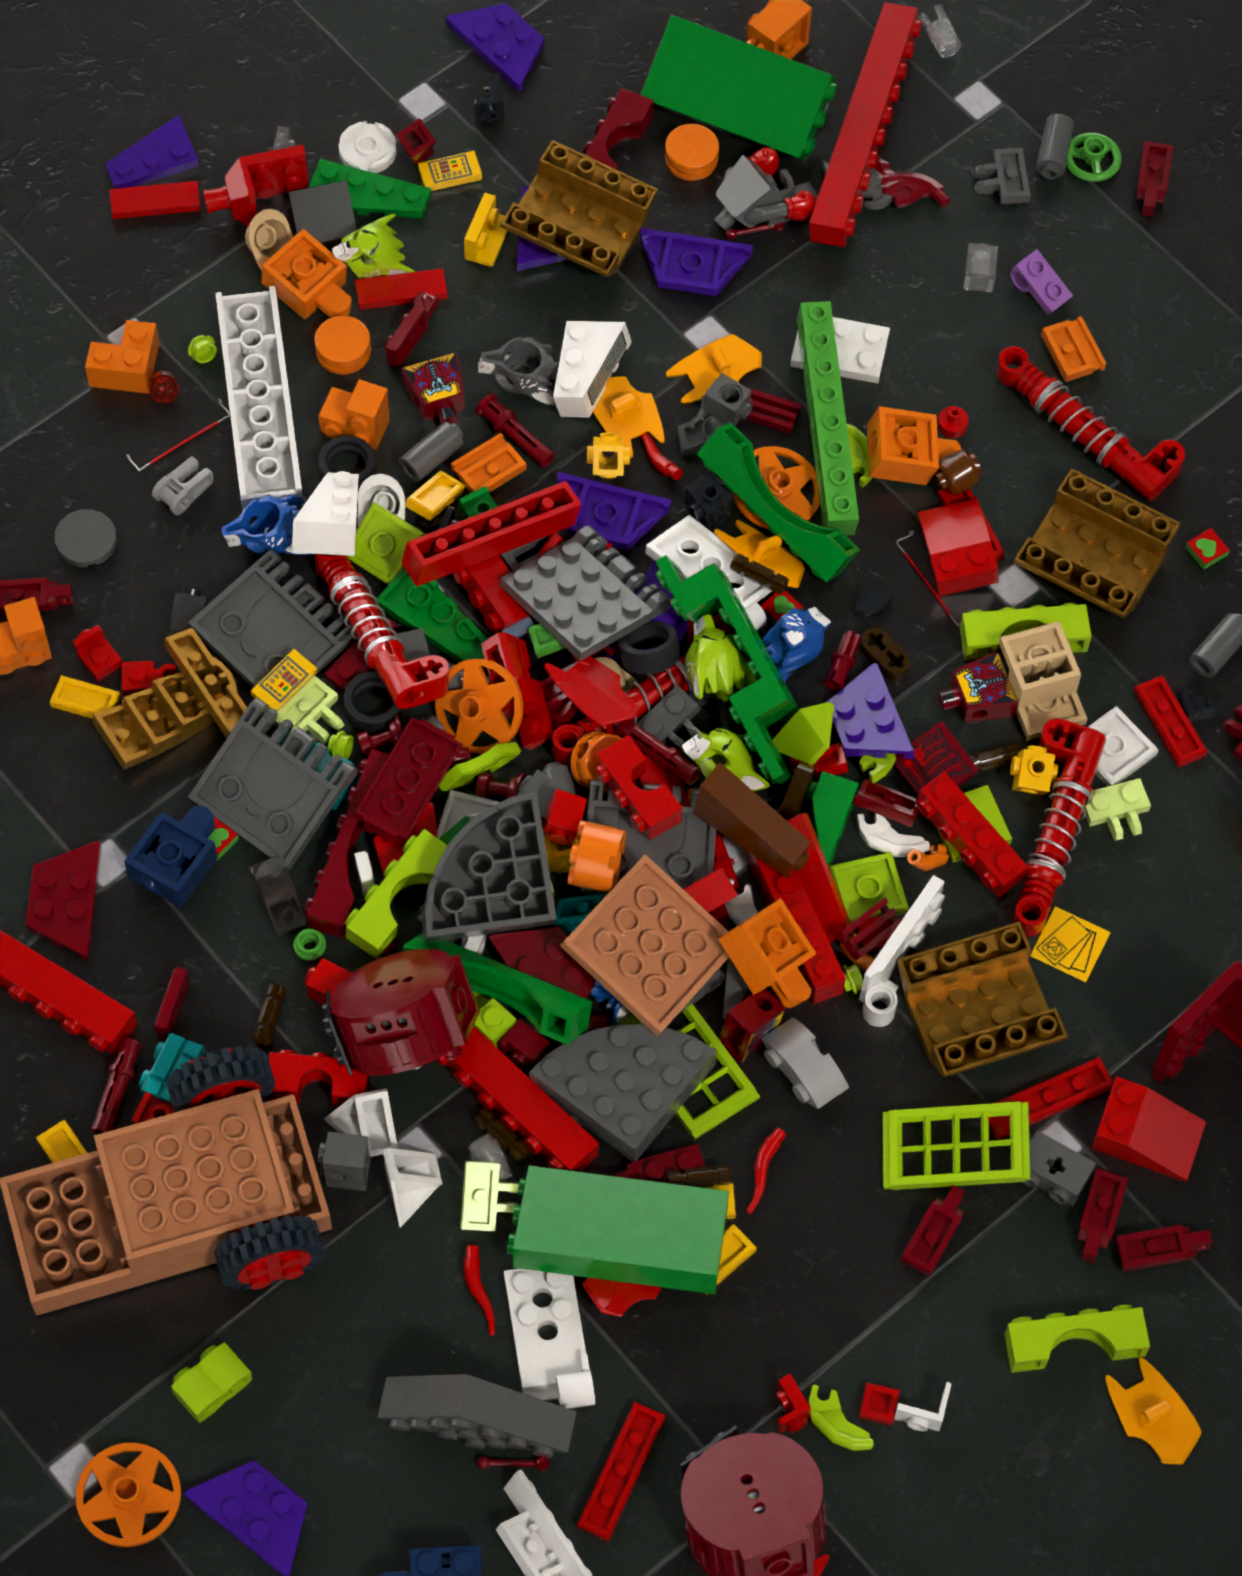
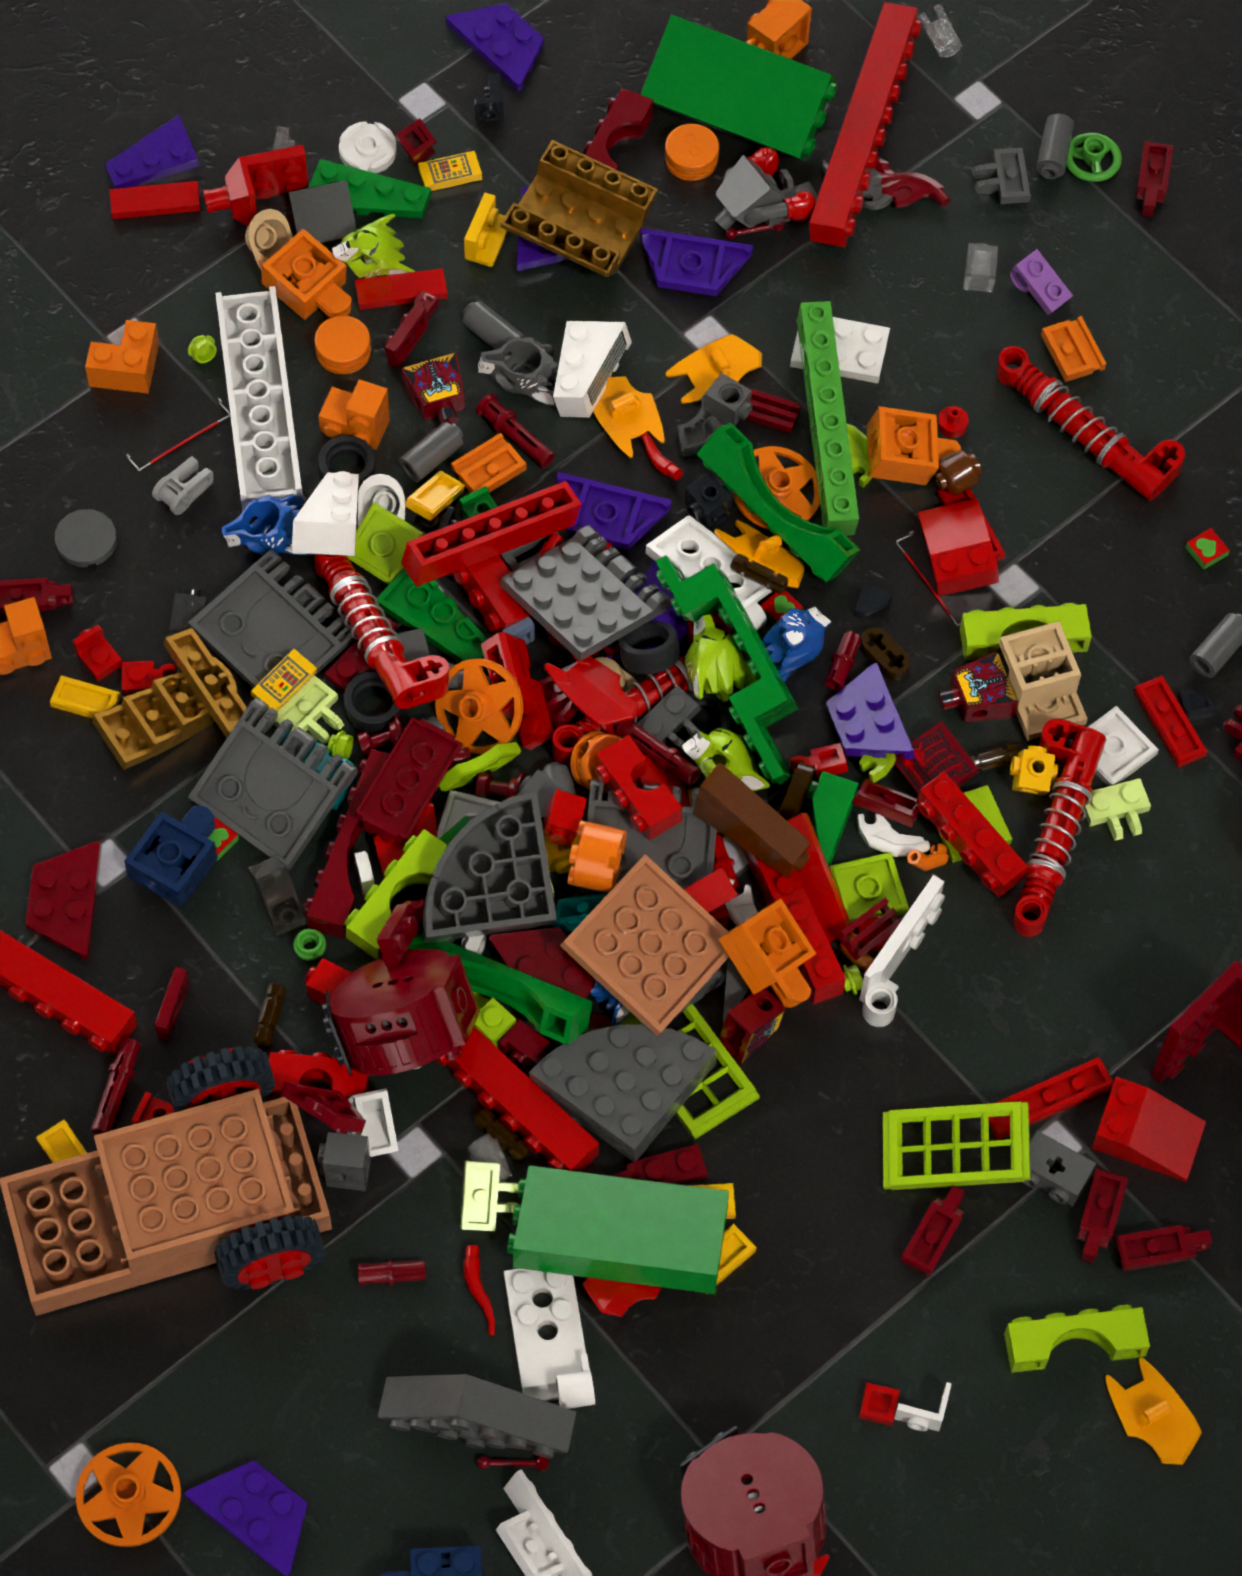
(163, 387): clear red tile -> none
(168, 1057): teal brick -> none
(211, 1381): lime brick -> none
(325, 1105): none -> dark red wing
(391, 1272): none -> dark red axle
(400, 931): none -> dark red hinge
(411, 1179): white slope -> none
(489, 325): none -> dark grey brick
(543, 641): bright green tile -> none
(611, 465): yellow brick -> none
(621, 1472): red tile -> none
(701, 1177): dark brown axle -> none
(764, 1156): red animal -> none
(791, 1399): red bracket -> none
(796, 1054): light grey brick -> none
(807, 733): lime slope -> none
(832, 1423): lime piece -> none
(978, 1000): pearl gold slope -> none
(1070, 944): yellow sticker -> none
(1099, 544): pearl gold slope -> none

